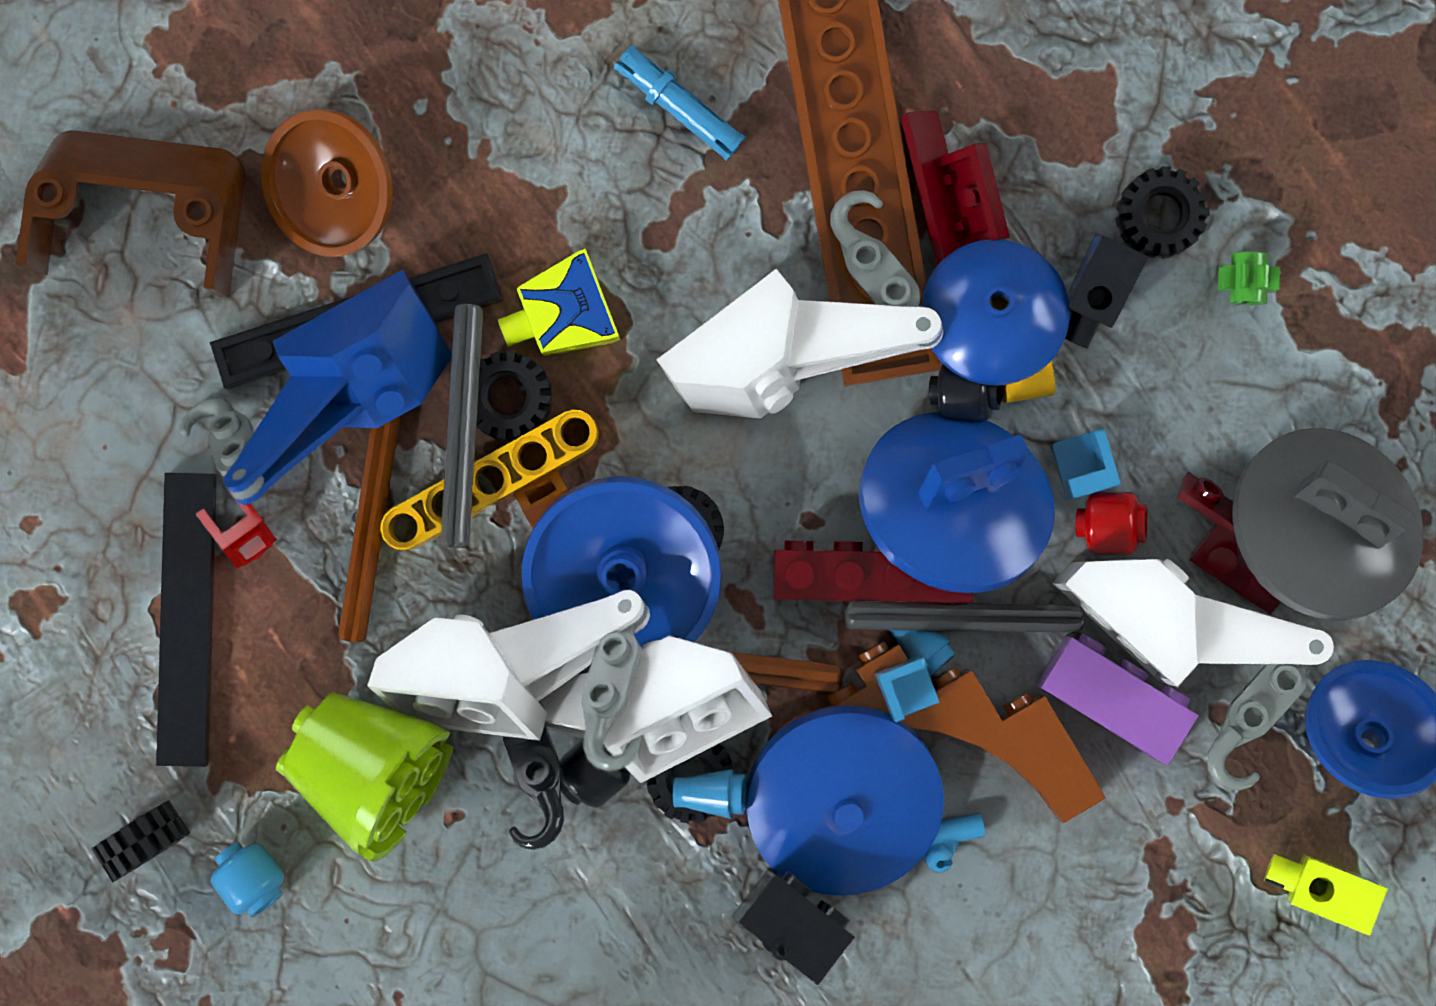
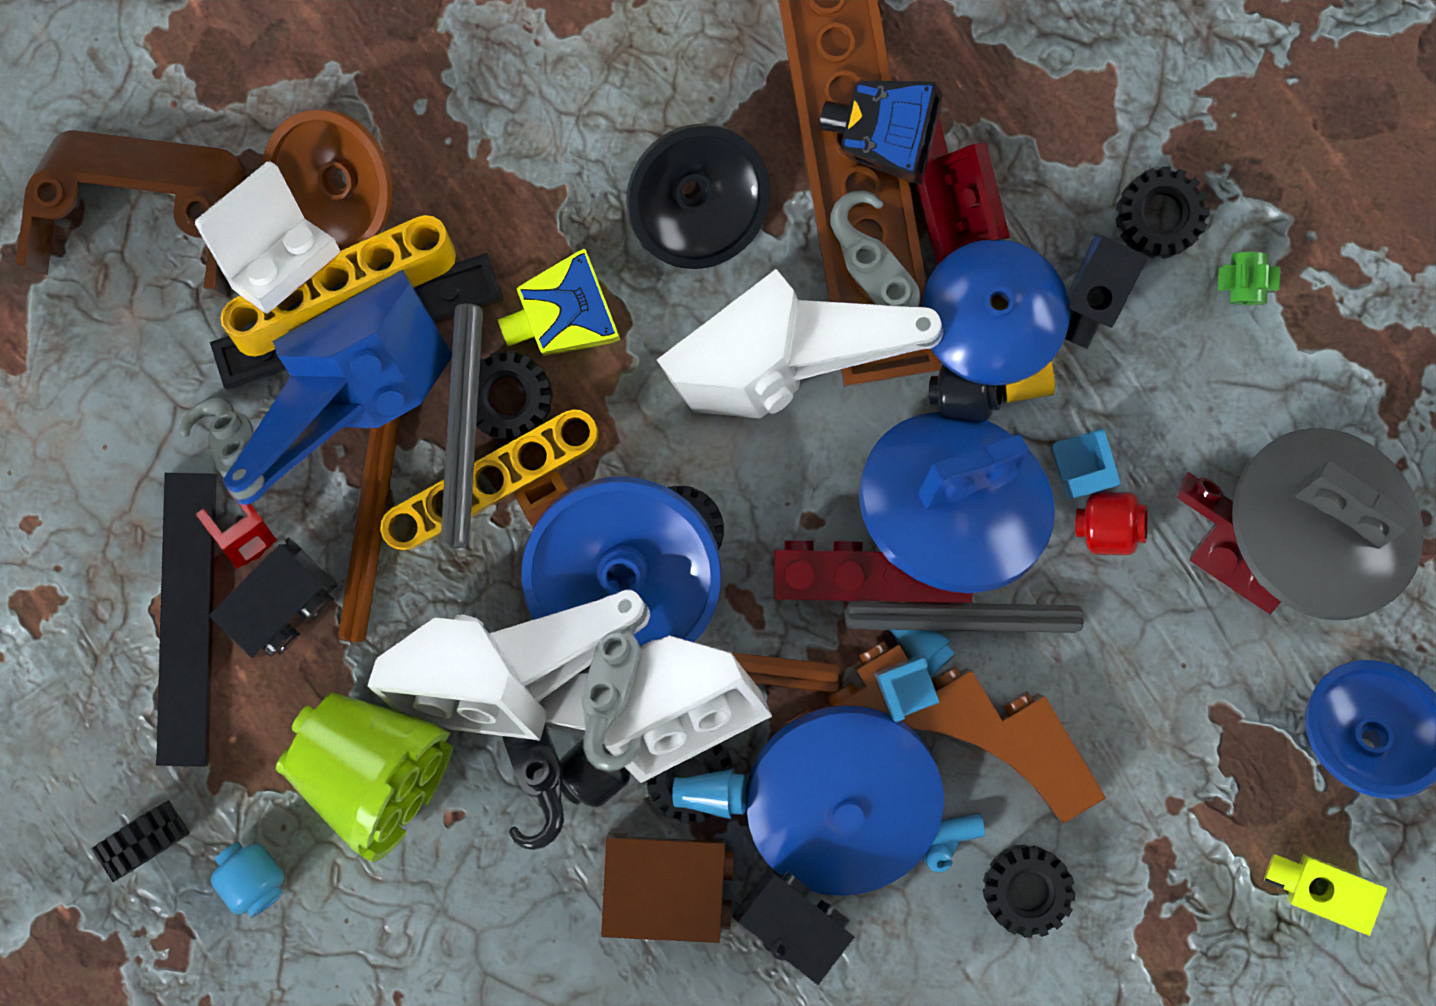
(264, 239): none -> white bracket
(275, 601): none -> black brick
(352, 265): none -> yellow beam
(665, 888): none -> reddish brown panel
(679, 102): dark azure pin -> none
(721, 211): none -> black dish
(887, 125): none -> torso
(1034, 920): none -> black tyre
(1118, 697): medium lavender brick -> none
(1173, 630): white slope -> none

